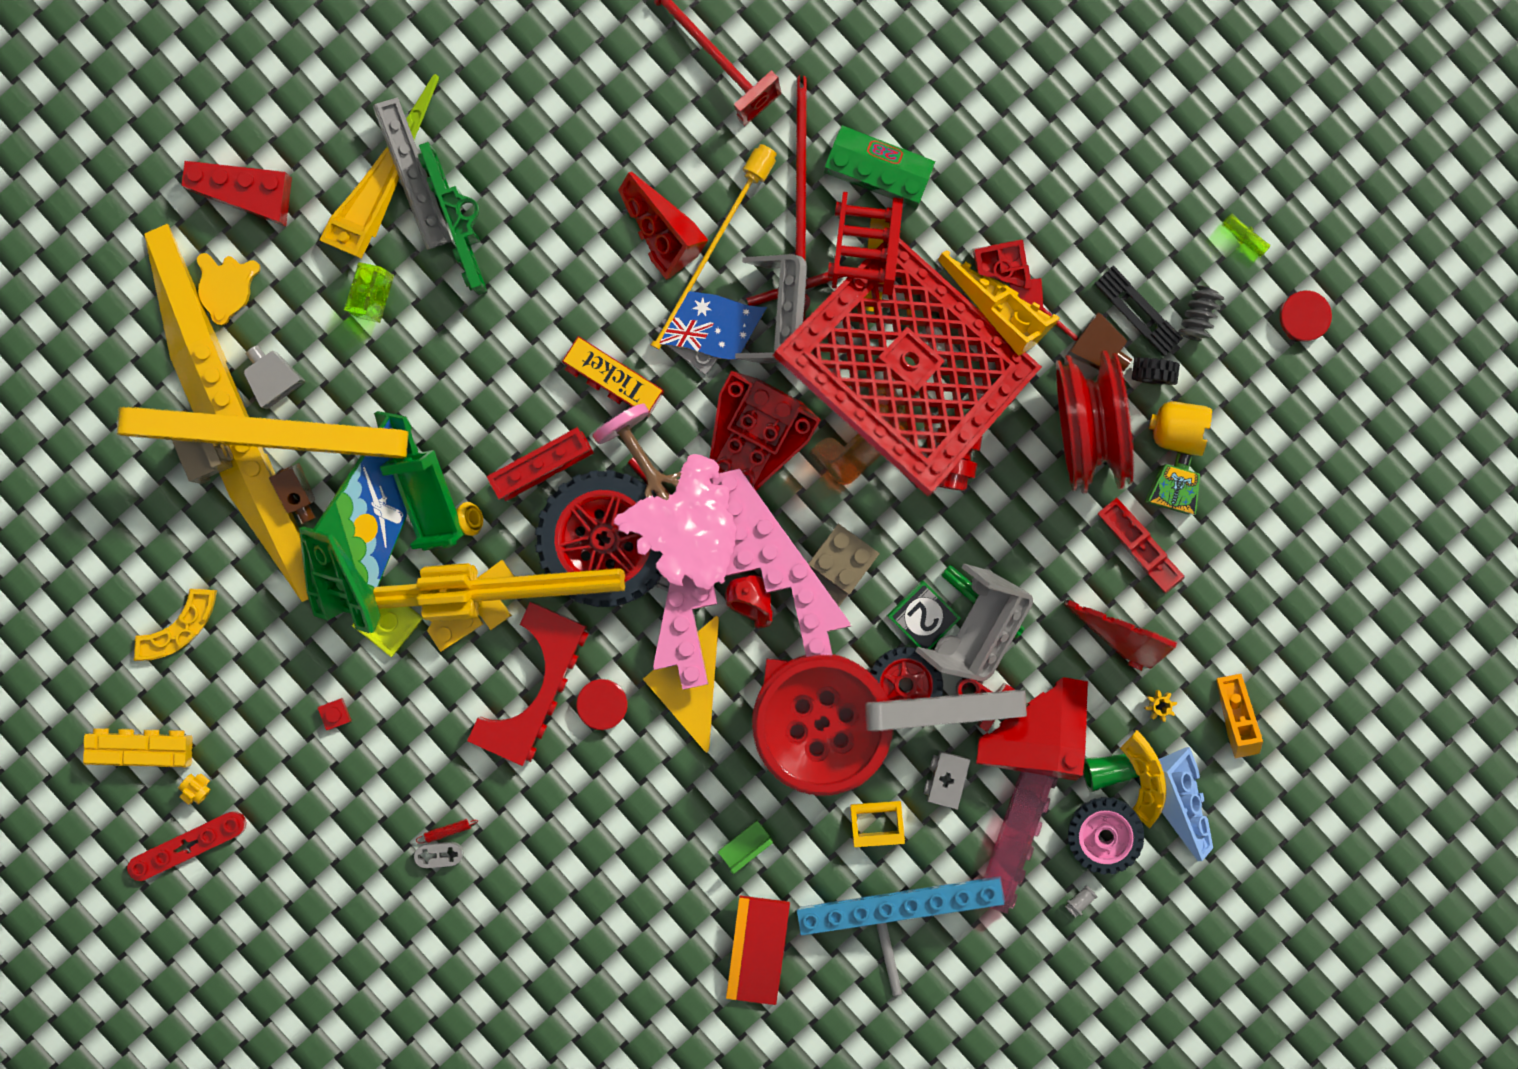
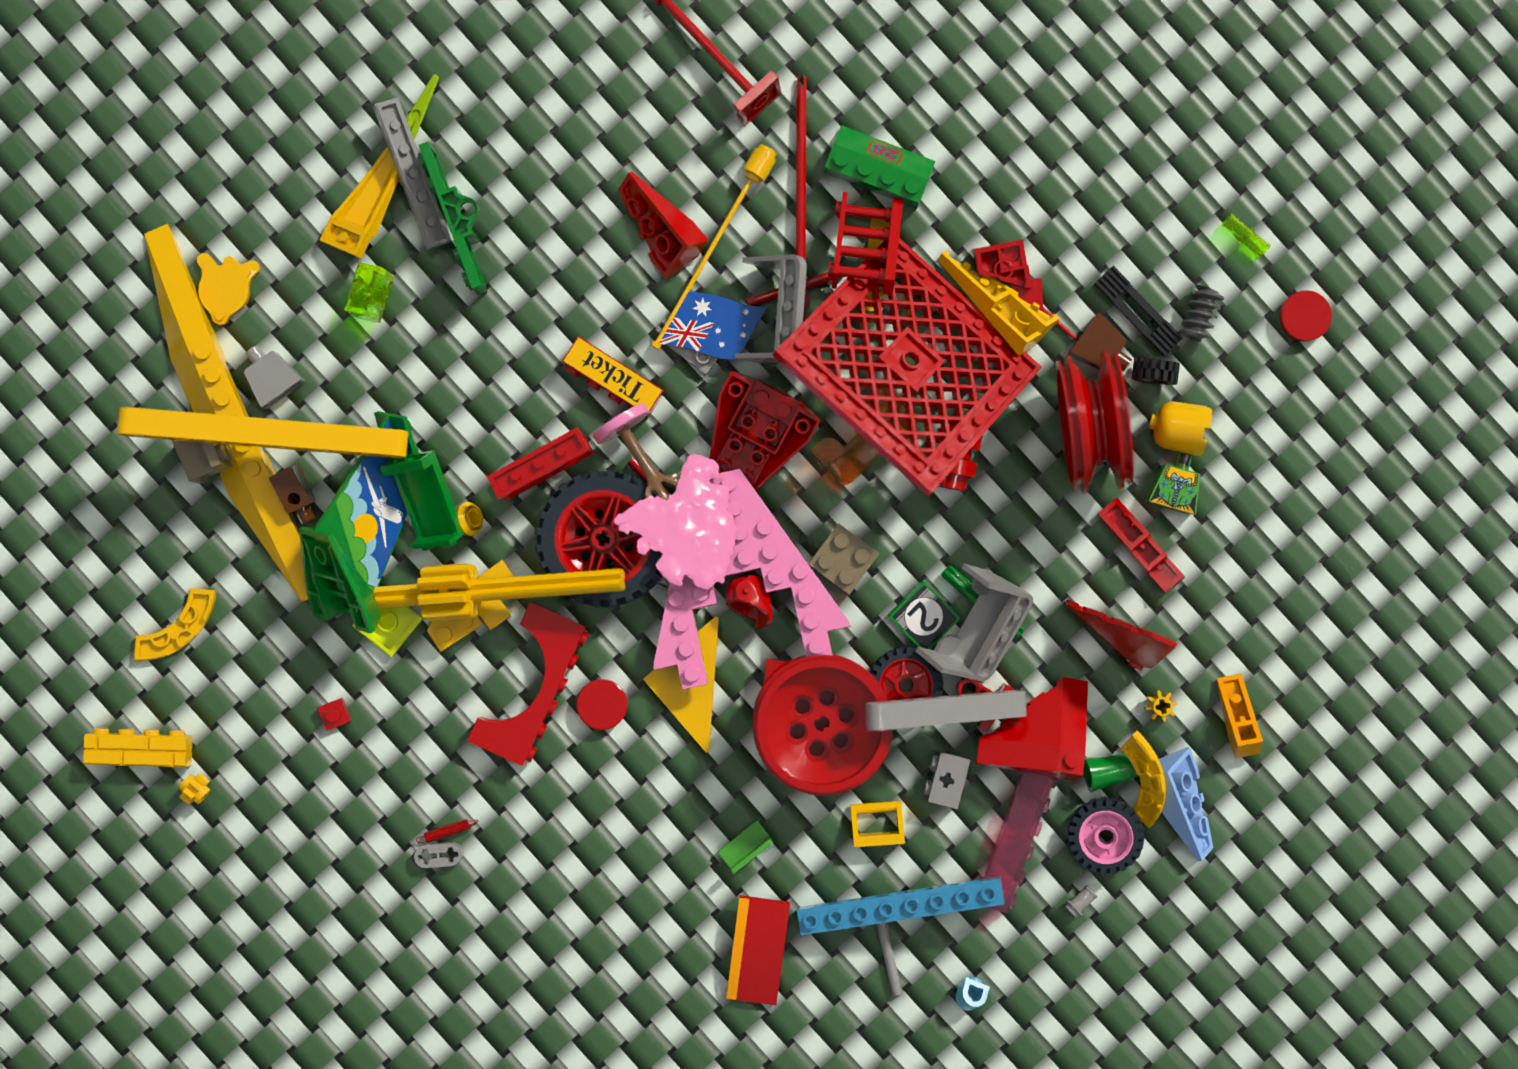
(165, 856): red piece -> none
(247, 189): red wedge -> none
(971, 993): none -> medium azure plate

